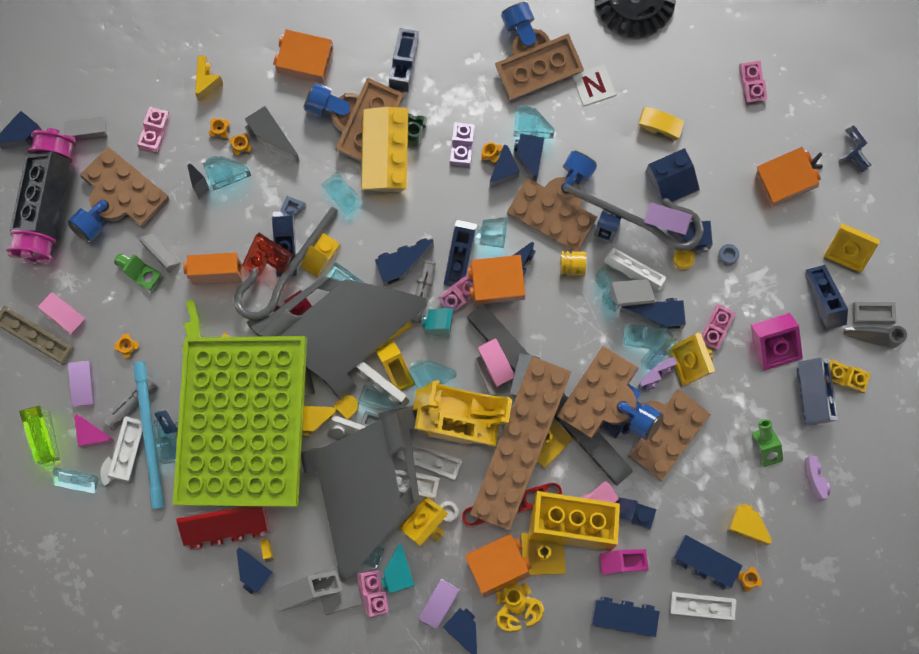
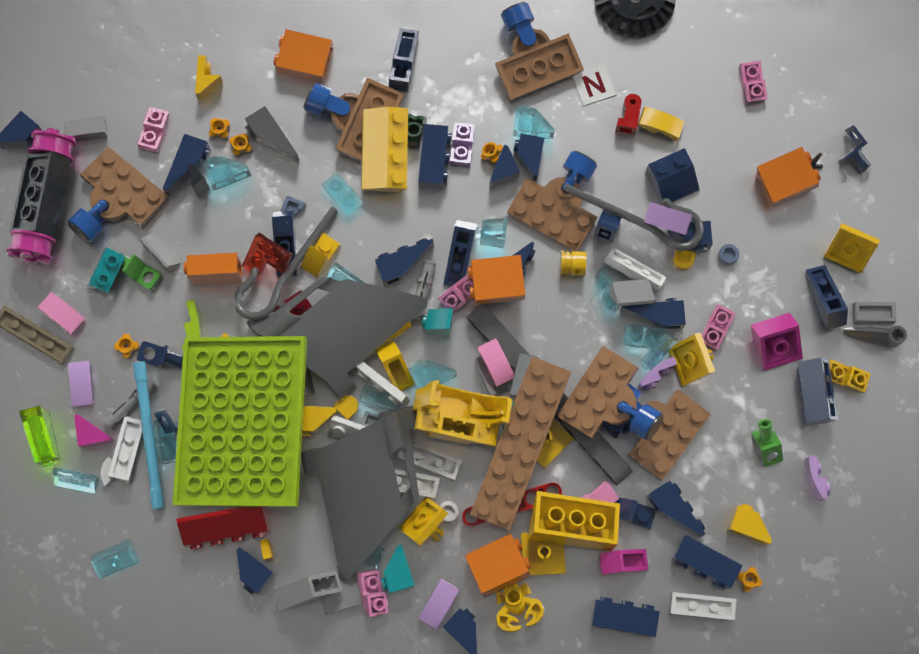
(106, 270): none -> teal bracket
(114, 559): none -> clear light blue slope
(161, 356): none -> dark blue bracket
(191, 151): none -> dark blue slope
(434, 156): none -> dark blue brick
(631, 110): none -> red leg
(672, 506): none -> dark blue slope

